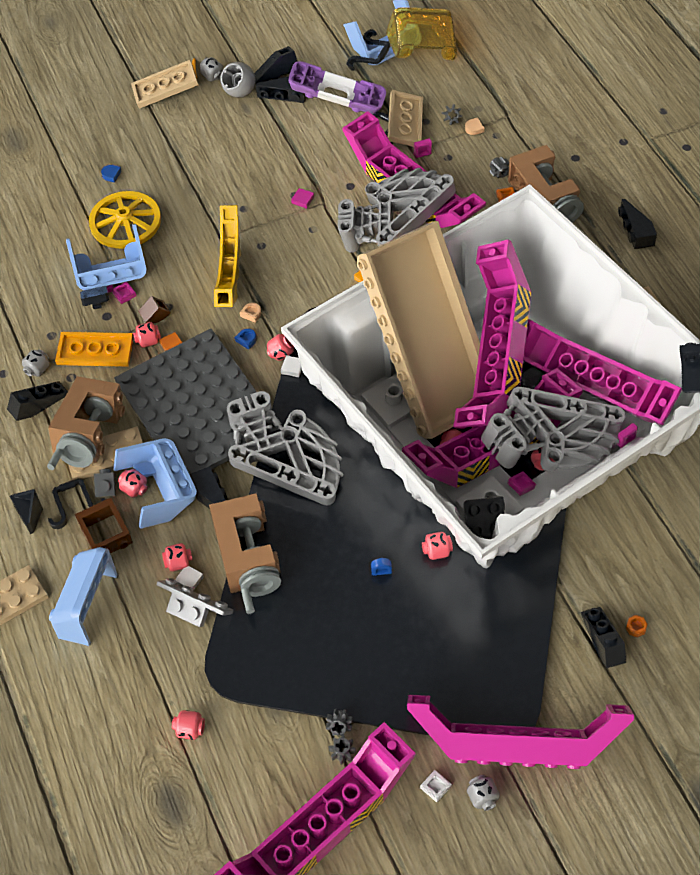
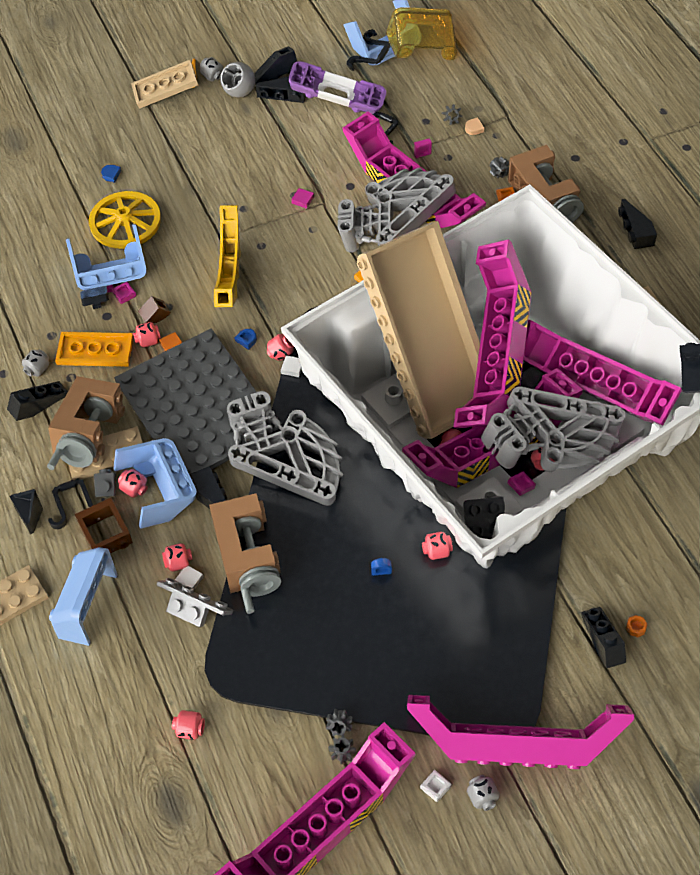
(251, 312): light nougat tile -> none
(405, 118): tan plate -> none
(627, 435): dark pink tile -> none

